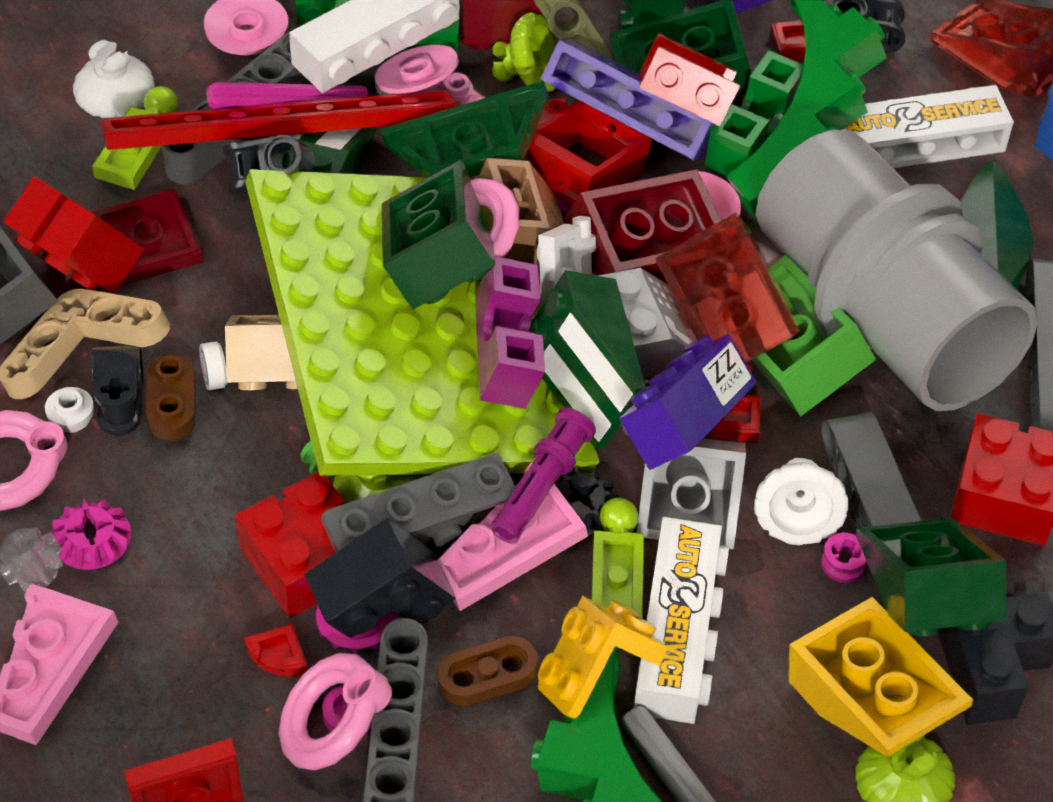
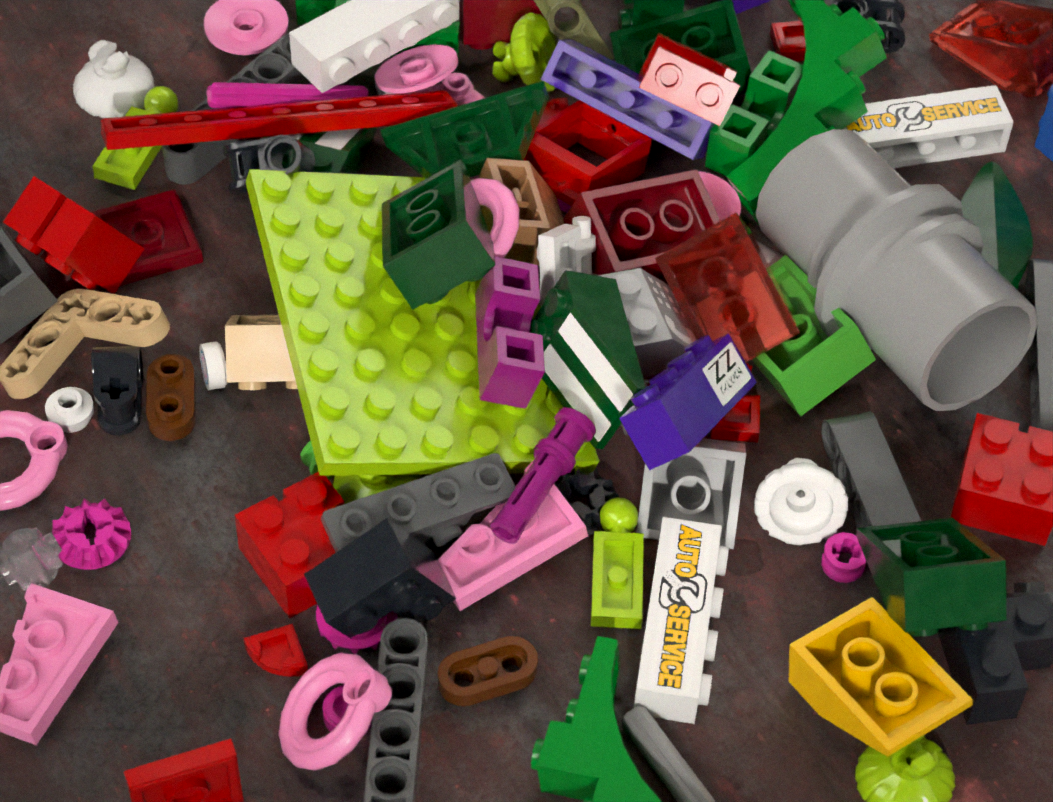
(585, 647): yellow bracket -> none

